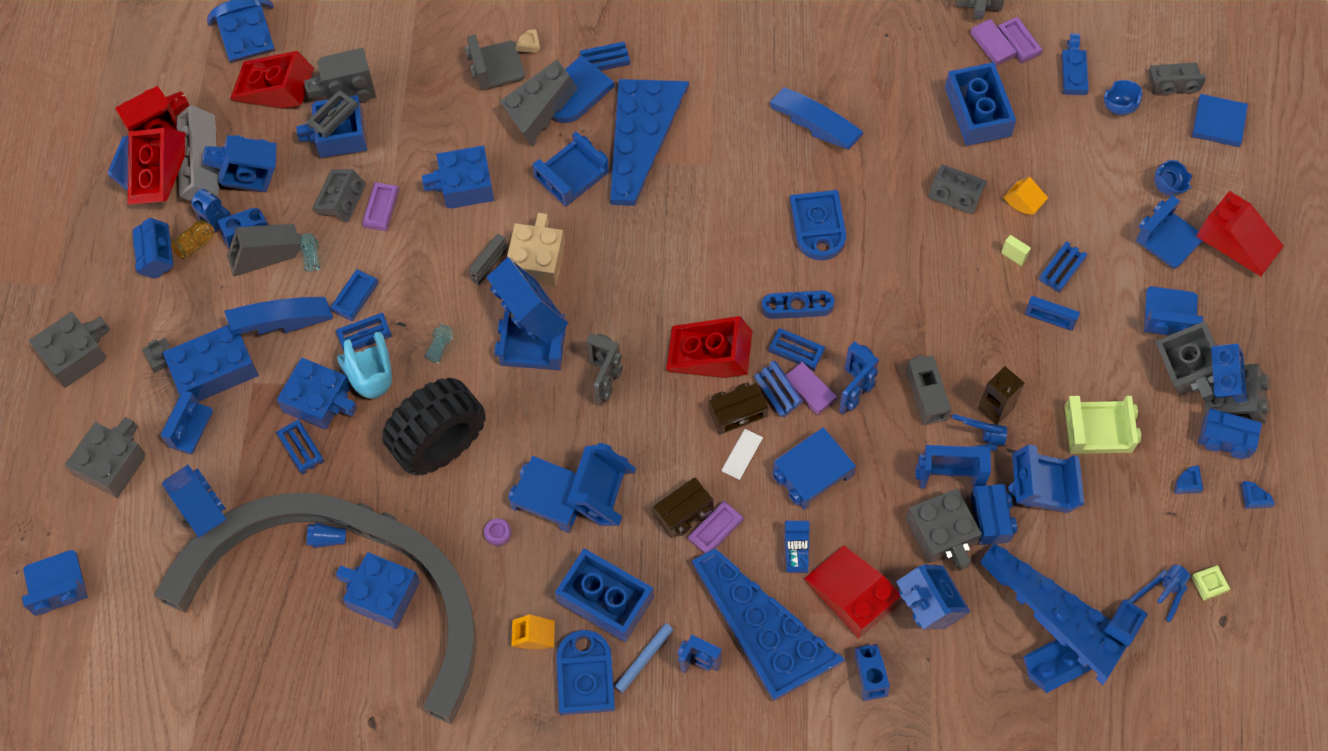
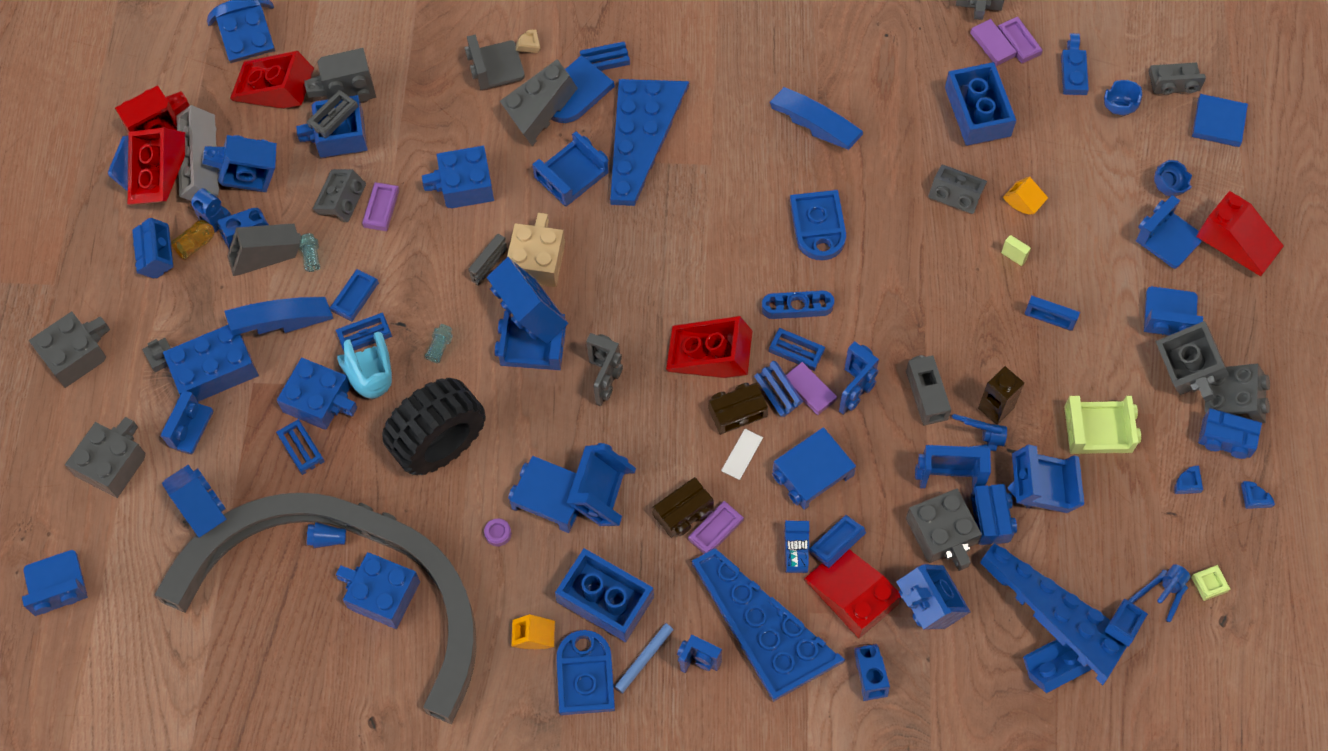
(837, 541): none -> blue tile
(1073, 252): blue tile -> none
(1229, 372): blue bracket -> none

